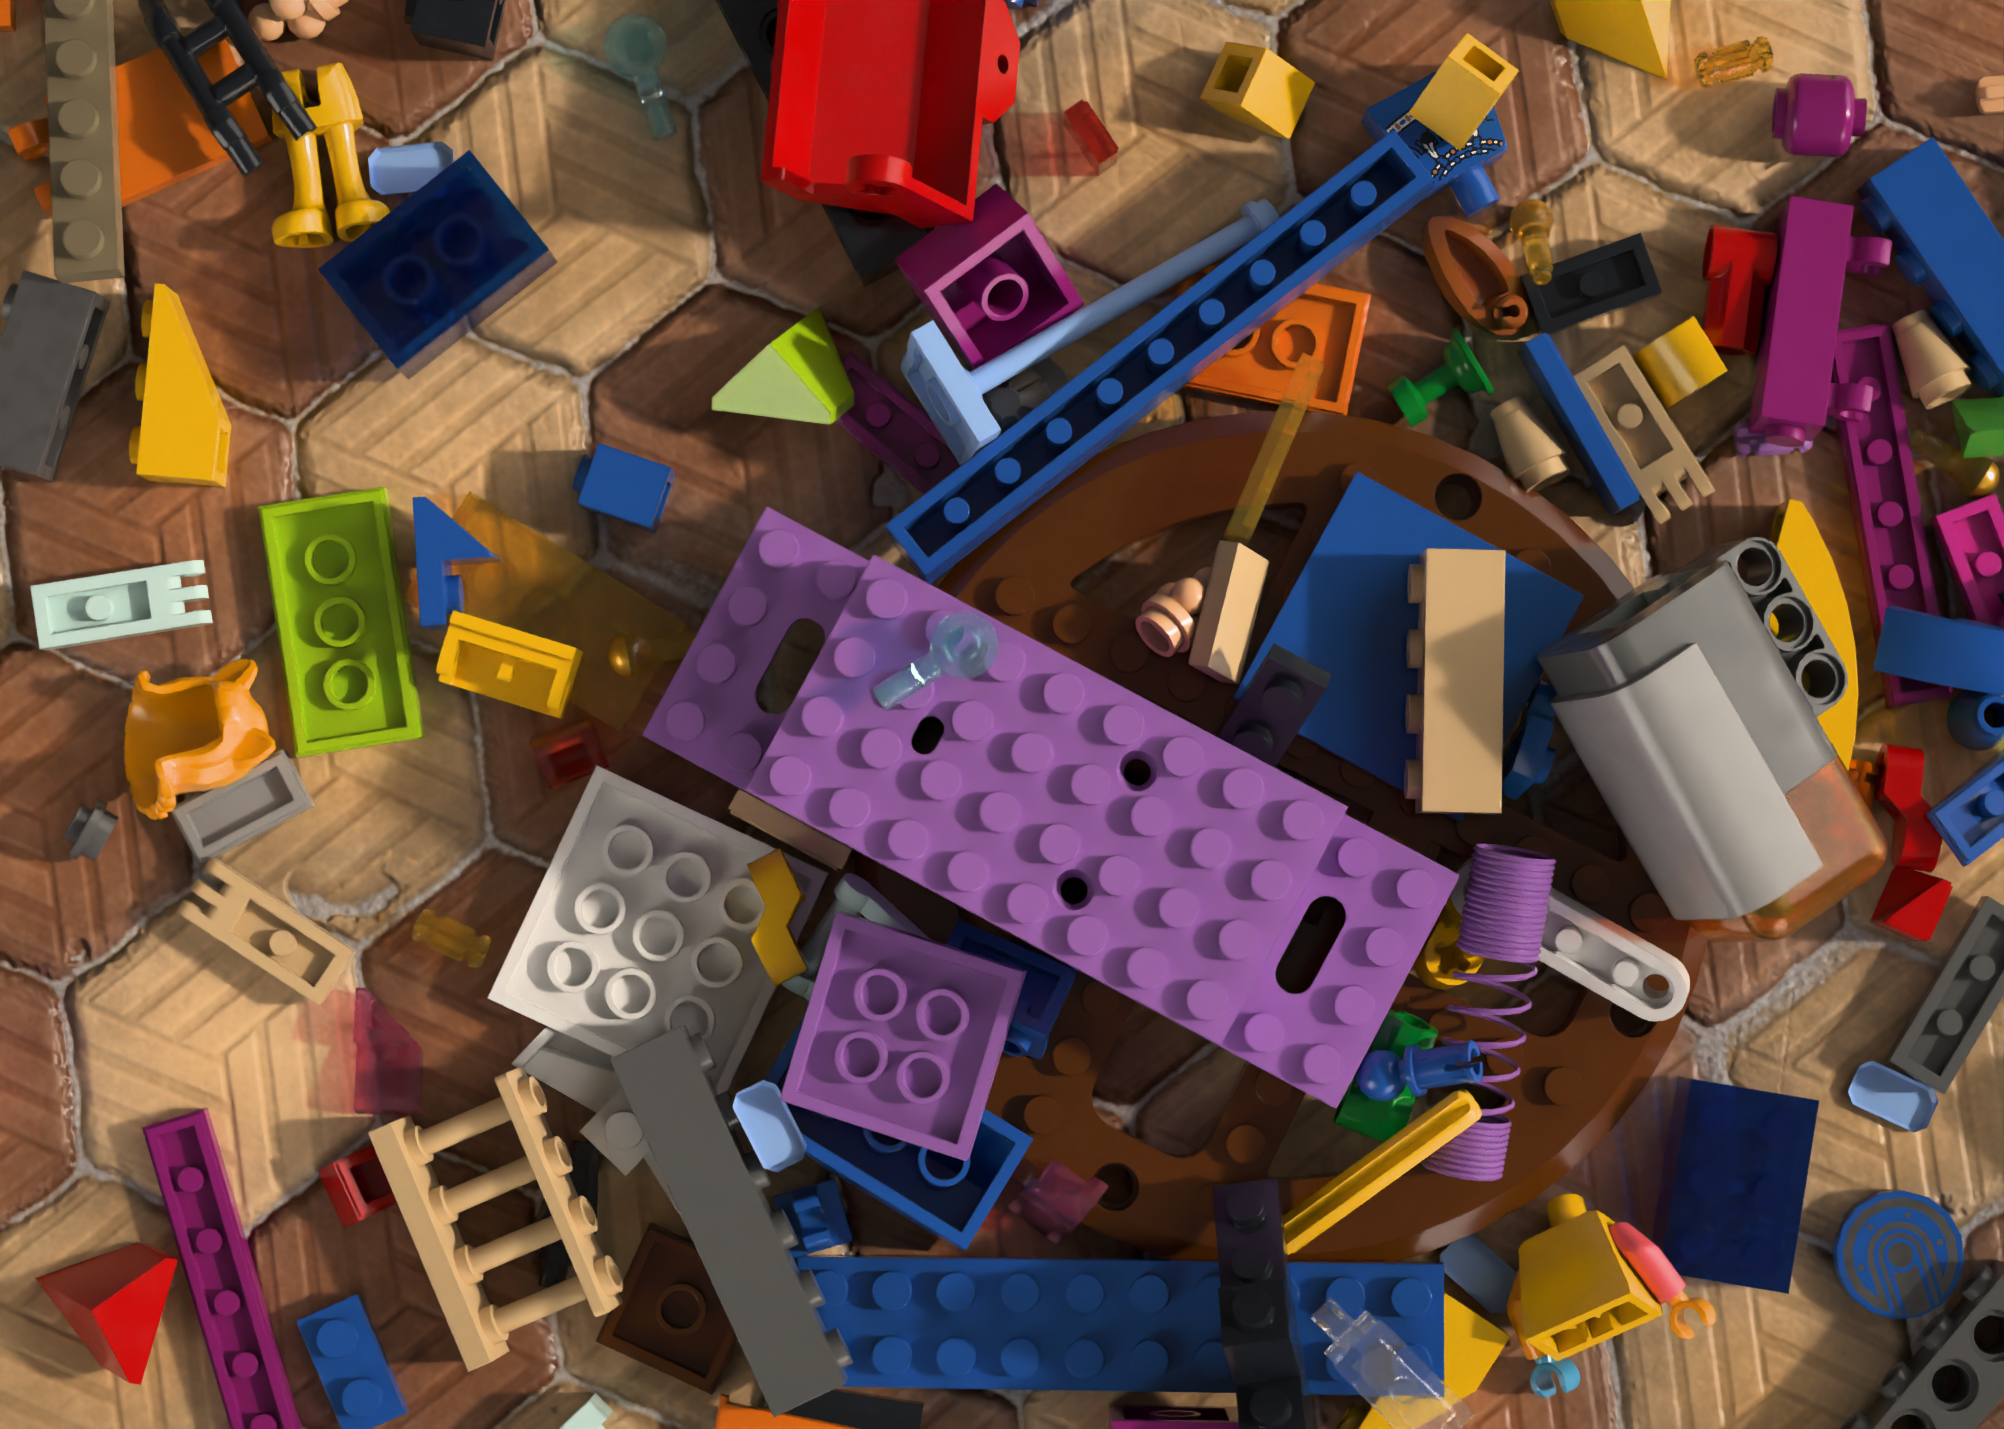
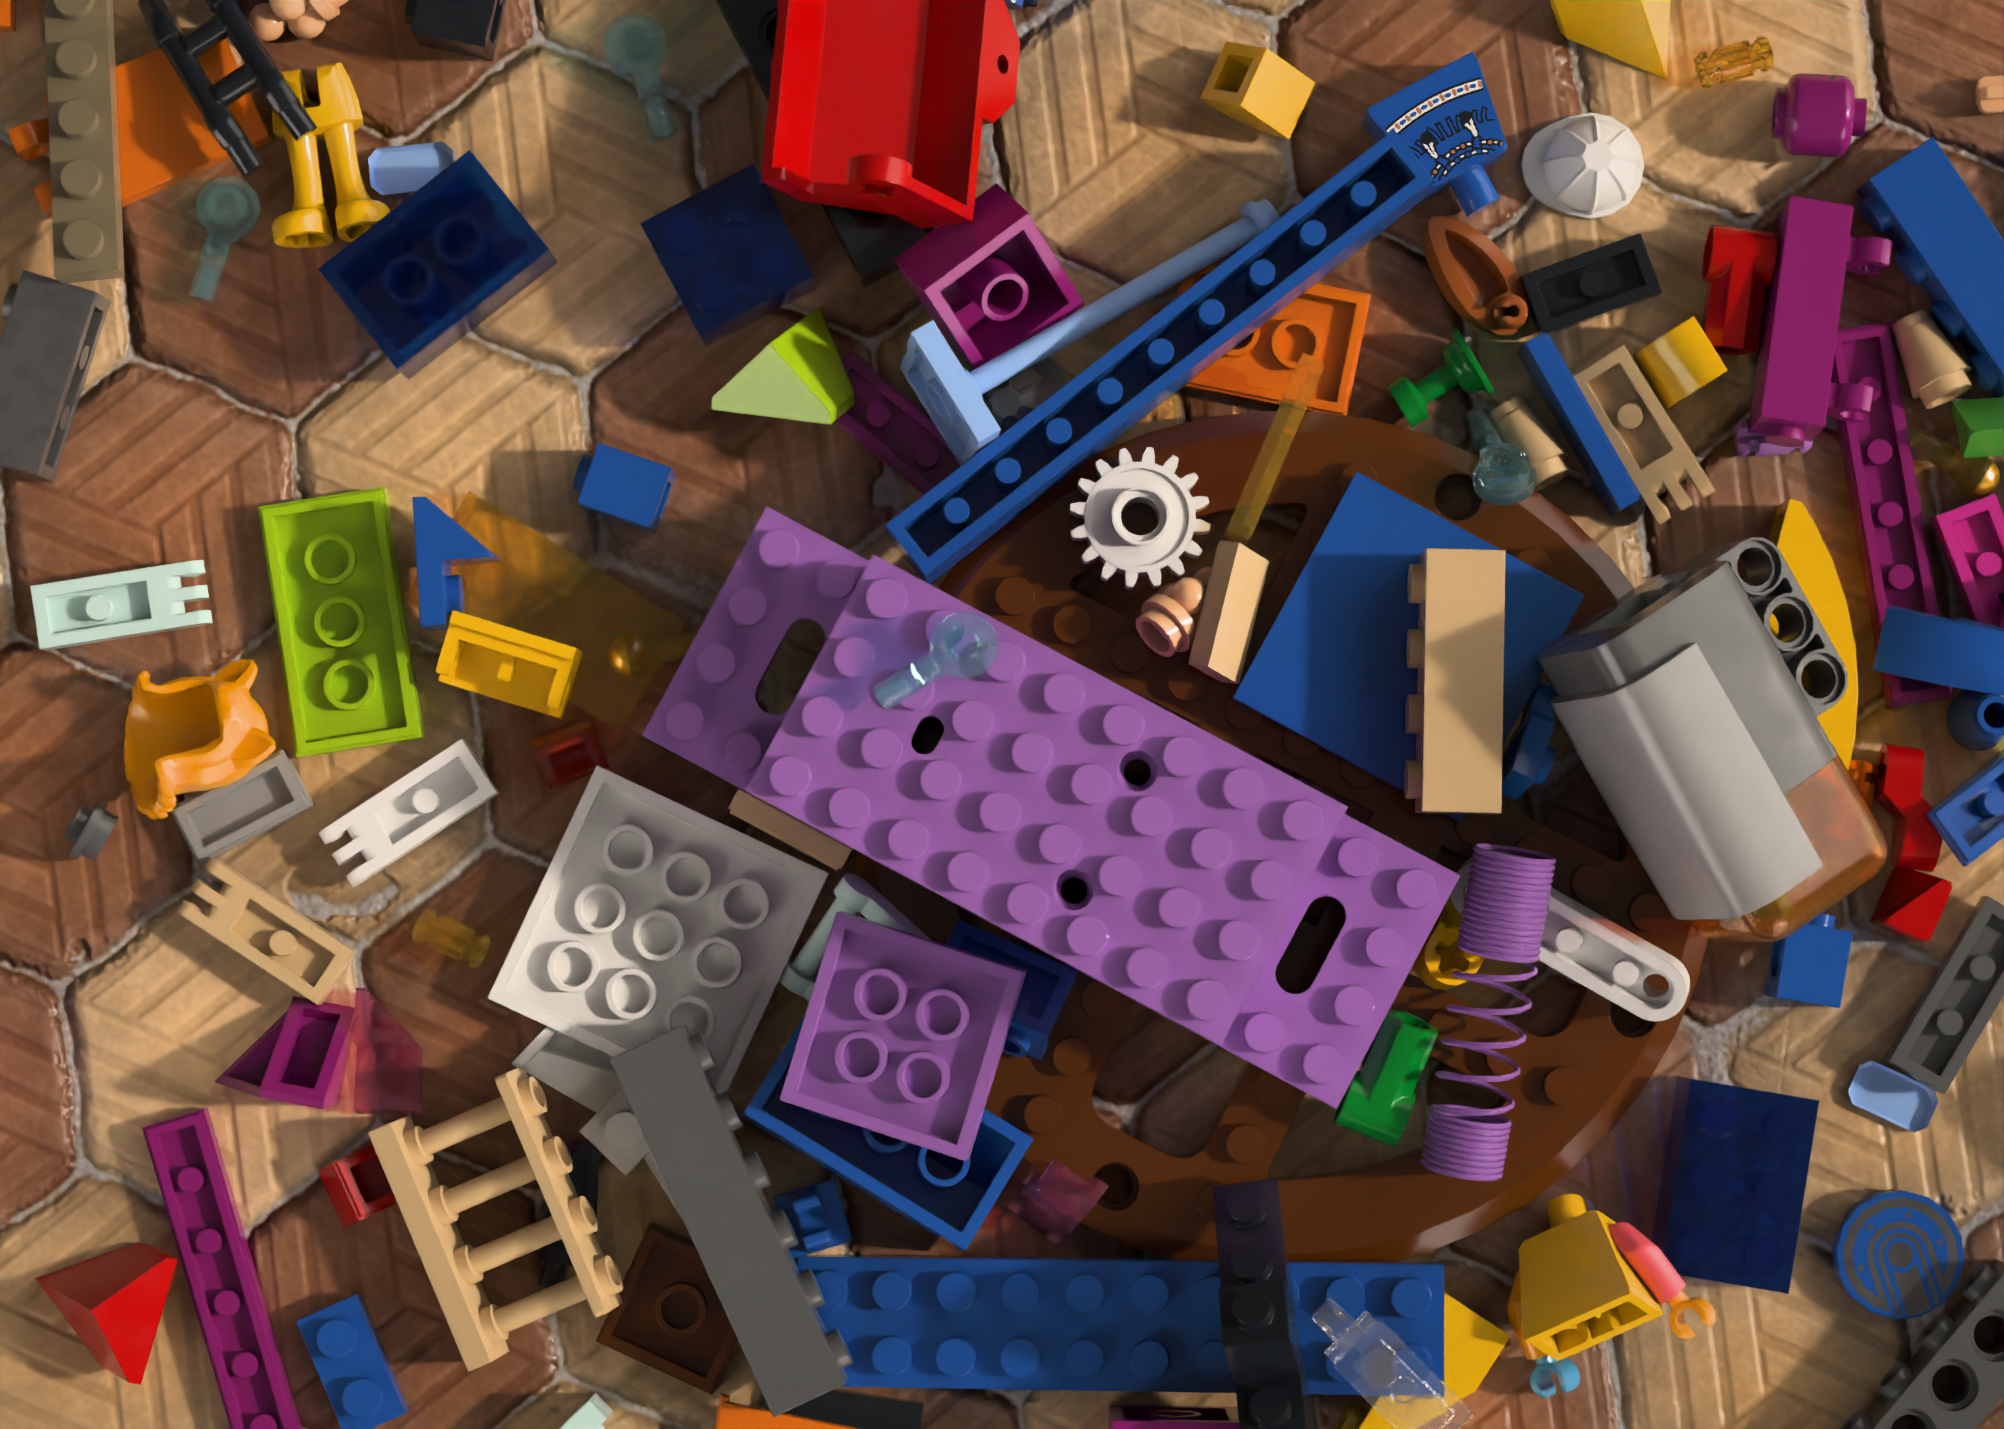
(183, 418): yellow slope -> none
(228, 212): none -> clear light blue plate
(298, 1057): none -> magenta slope
(411, 811): none -> white hinge
(729, 255): none -> clear blue brick
(769, 1126): light blue piece -> none
(773, 936): yellow piece -> none
(1091, 136): clear red tile -> none
(1145, 484): none -> white gear
(1274, 705): black plate -> none
(1380, 1168): yellow axle -> none
(1385, 1074): blue pin -> none
(1463, 91): yellow brick -> none
(1479, 1272): light blue piece -> none
(1503, 472): none -> clear light blue plate
(1532, 224): clear yellow piece -> none
(1583, 165): none -> white piece
(1810, 964): none -> blue brick

